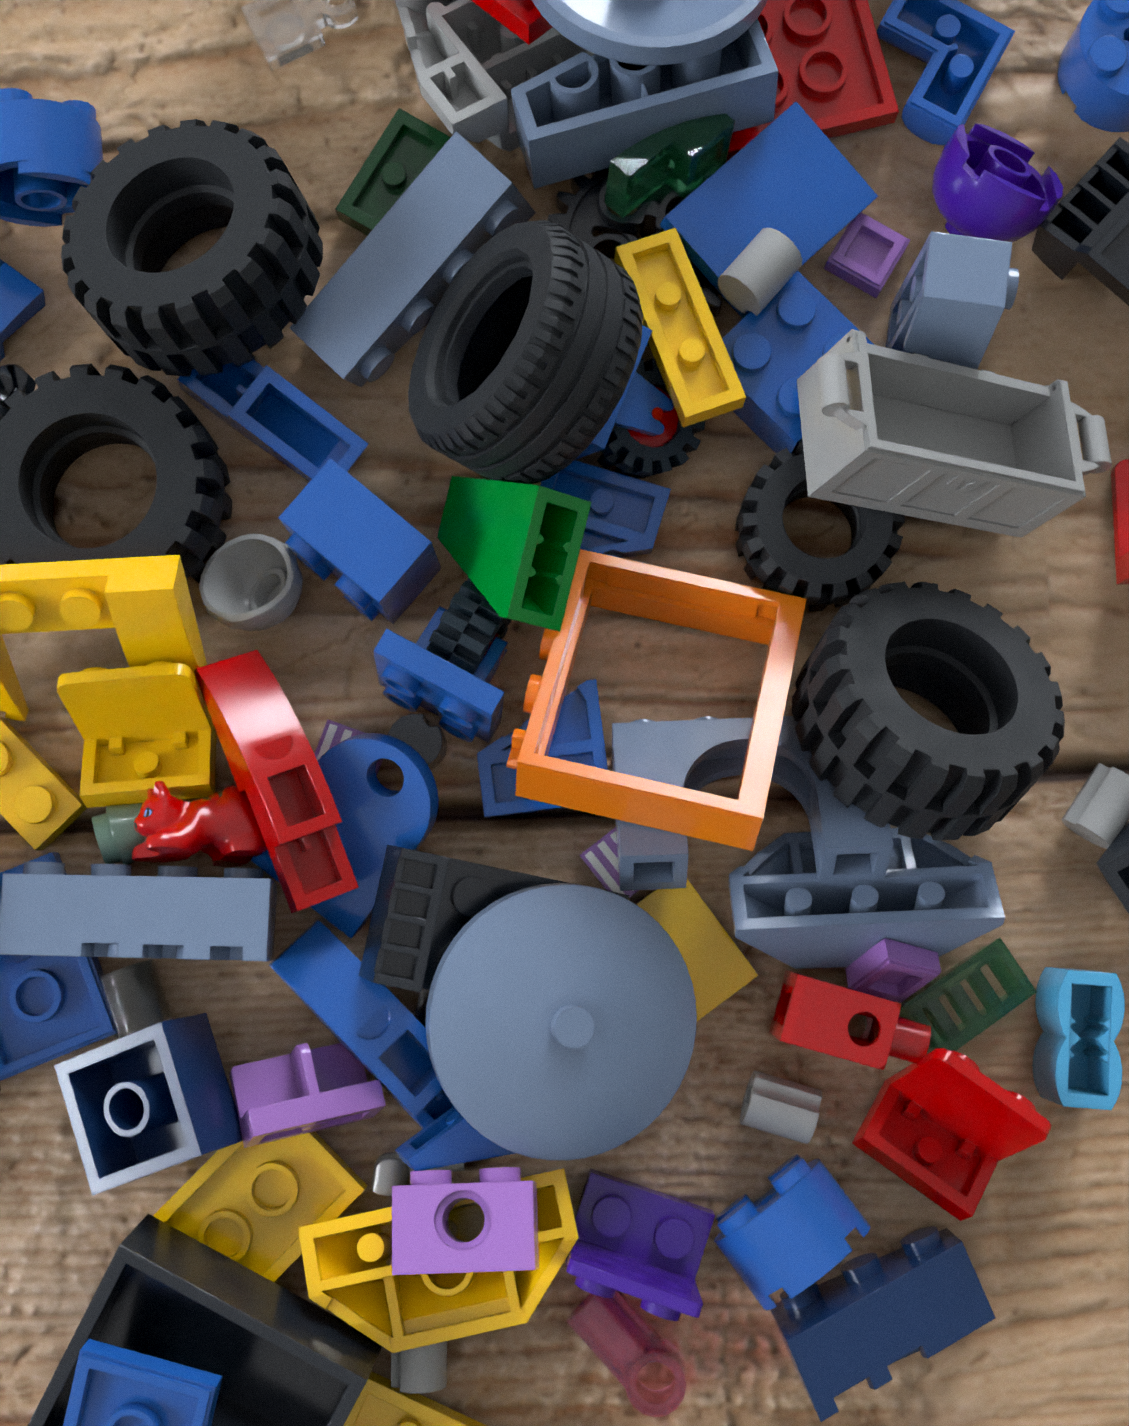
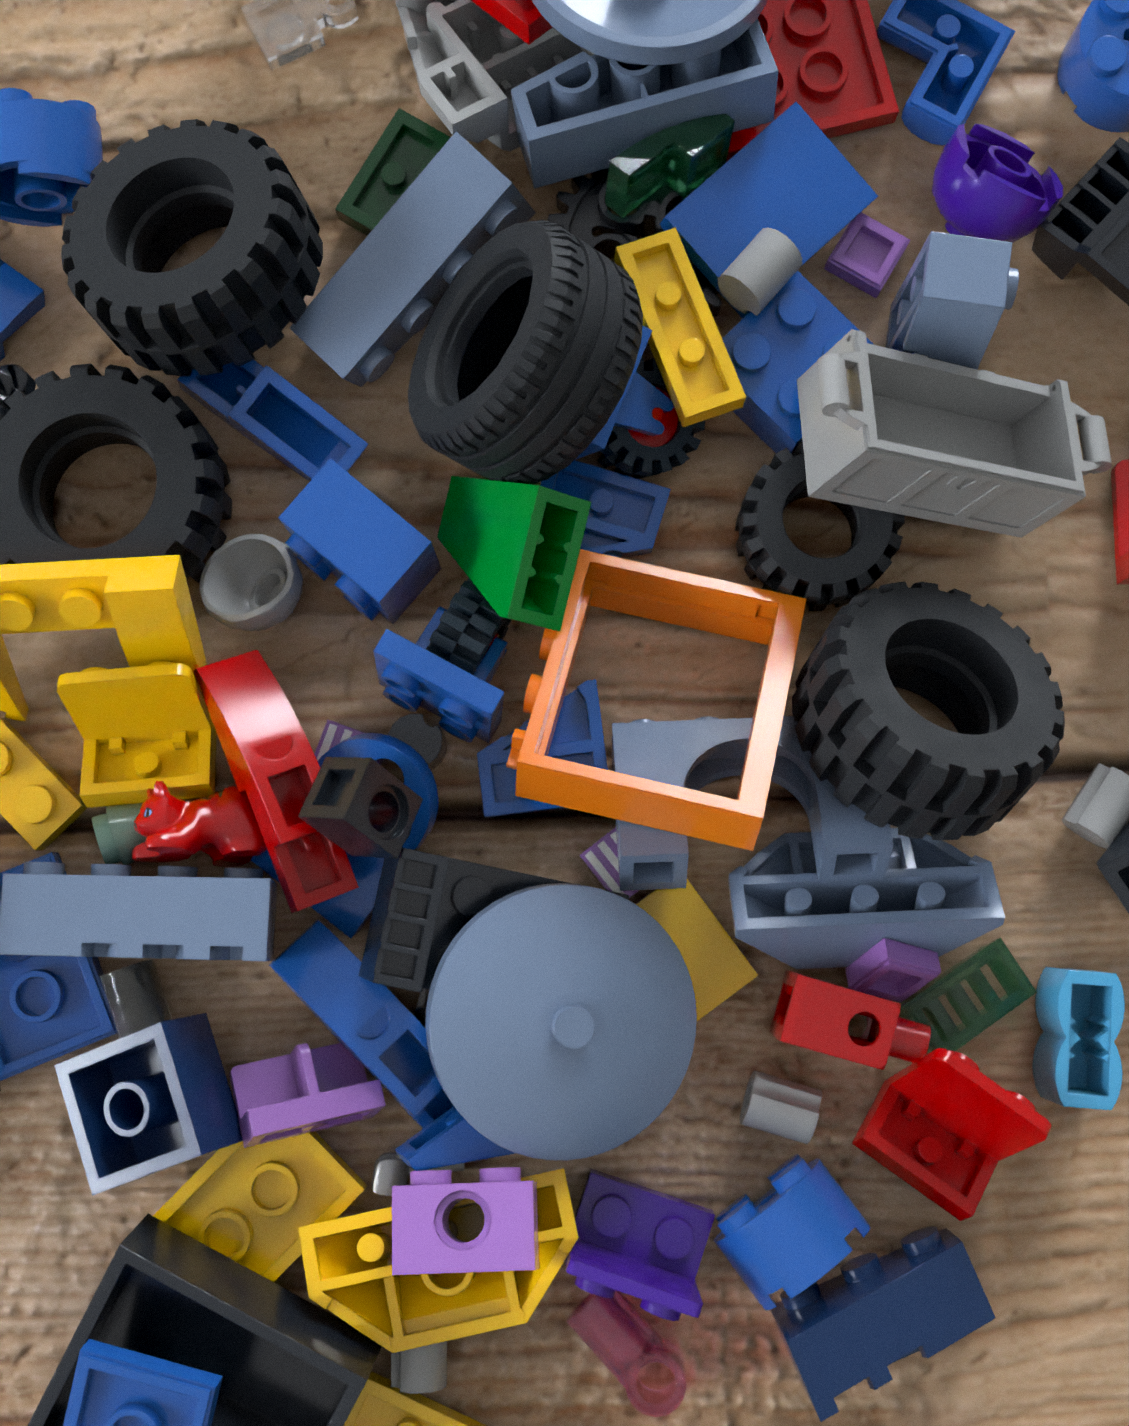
(361, 807): none -> black brick

